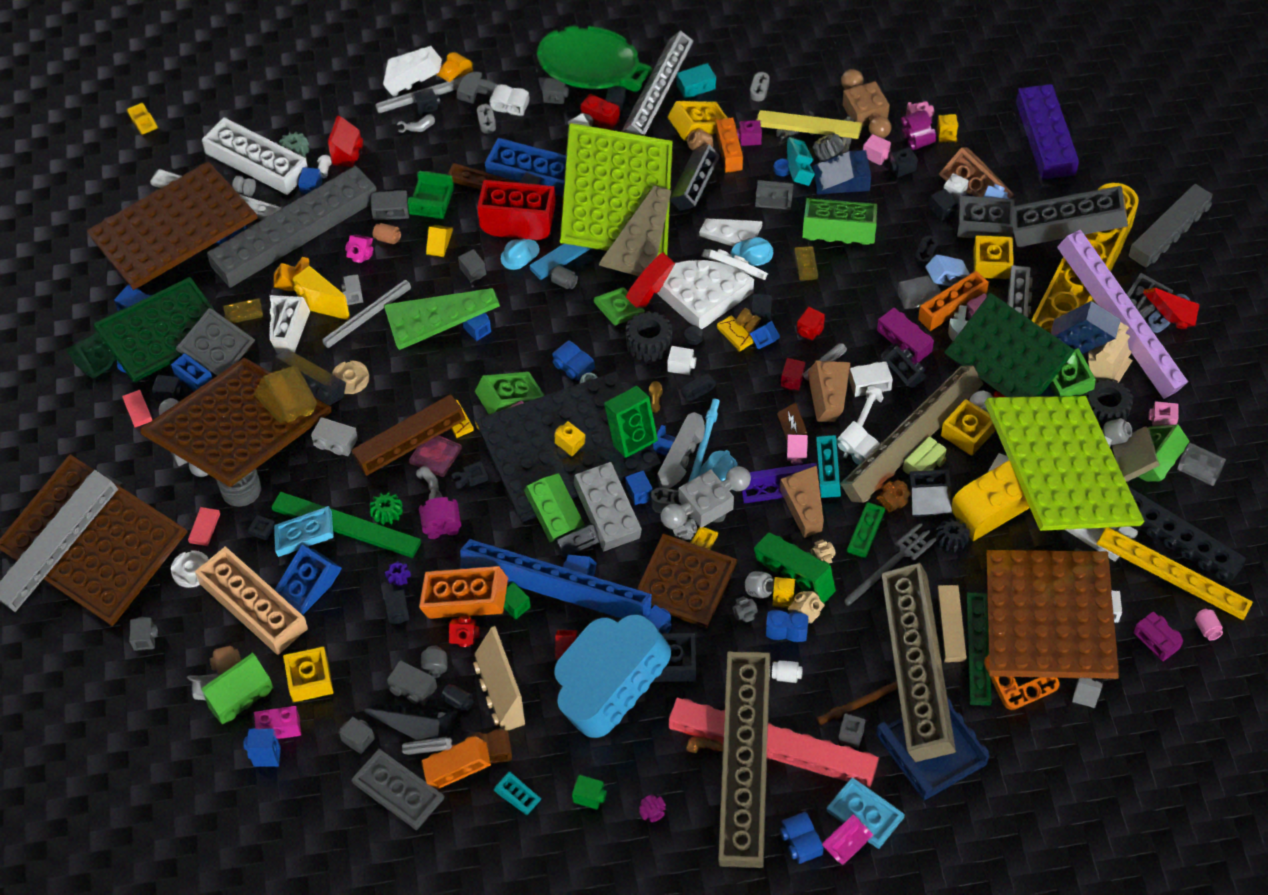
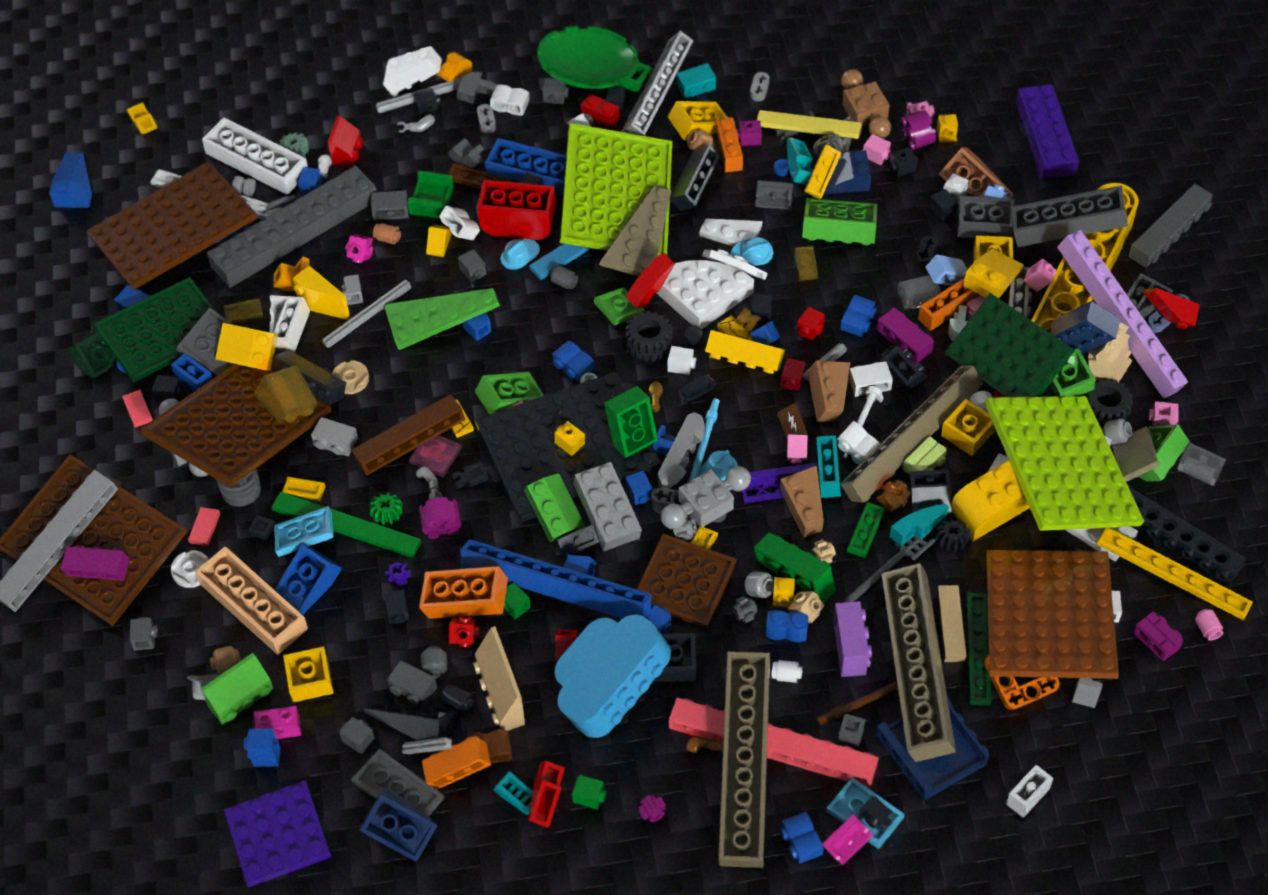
(71, 182): none -> blue wedge
(95, 563): none -> magenta brick
(246, 347): none -> yellow slope
(277, 833): none -> dark purple plate
(280, 202): none -> dark grey piece
(304, 489): none -> yellow tile
(398, 824): none -> dark blue slope
(459, 223): none -> white brick
(465, 154): none -> dark grey brick
(545, 793): none -> red slope
(744, 350): none -> yellow brick
(822, 171): none -> yellow tile
(851, 639): none -> medium lavender brick
(858, 315): none -> blue brick
(876, 814): none -> black brick
(918, 523): none -> teal slope
(992, 273): none -> yellow slope
(1029, 791): none -> white brick
(1039, 275): none -> bright pink brick

